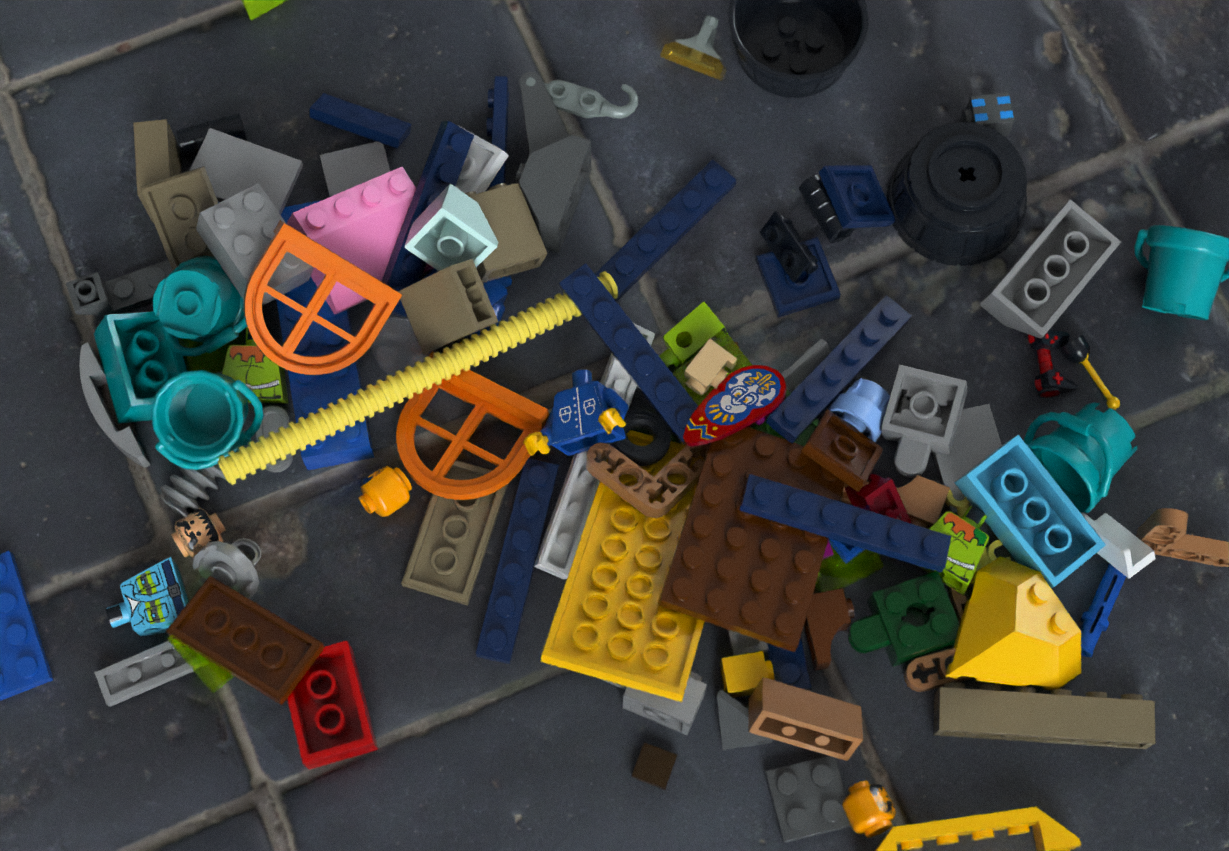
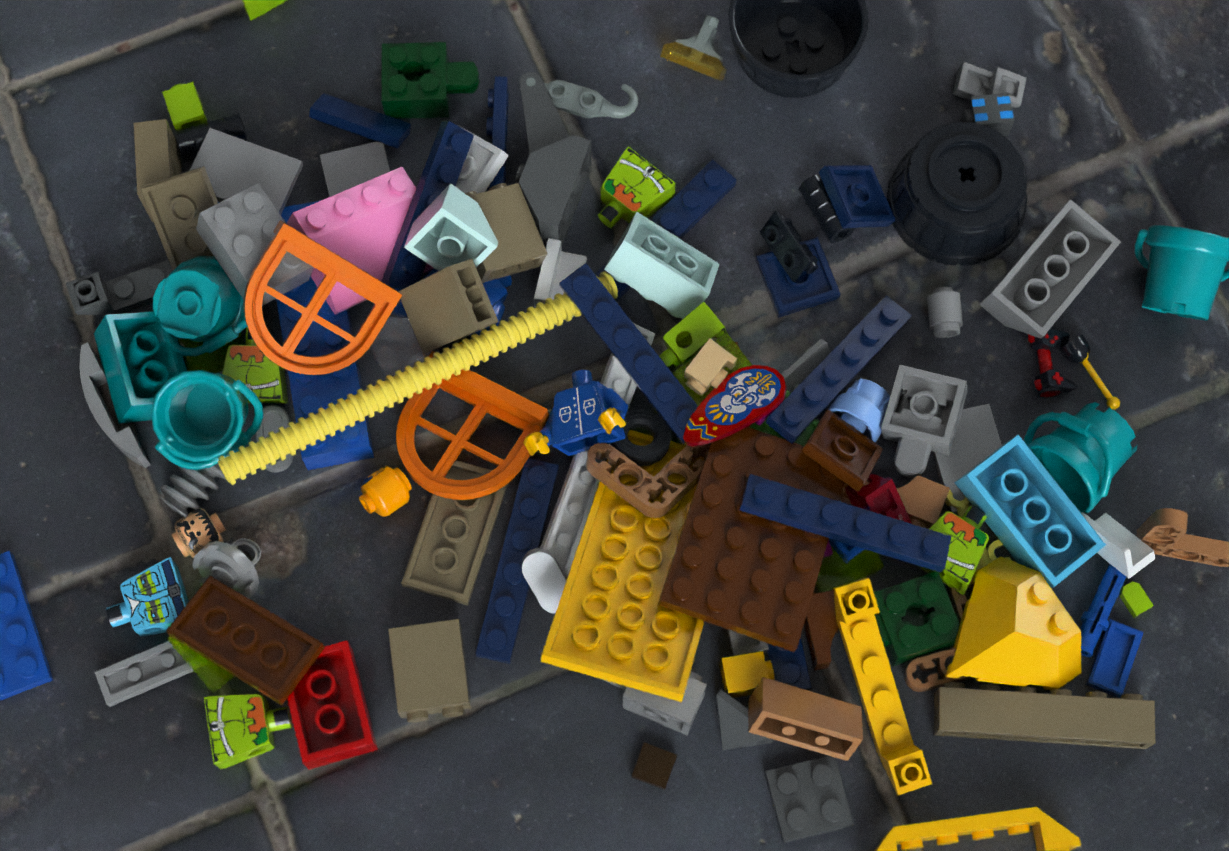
(184, 106): none -> lime brick
(242, 727): none -> lime torso
(425, 92): none -> dark green brick
(429, 670): none -> dark tan brick
(544, 577): none -> light grey tile
(554, 269): none -> white panel
(632, 188): none -> lime torso
(662, 267): none -> light aqua slope
(869, 809): light orange head -> none
(876, 686): none -> yellow slope
(944, 312): none -> light grey brick
(978, 81): none -> light grey slope
(1114, 658): none -> blue tile
(1135, 599): none -> lime piece

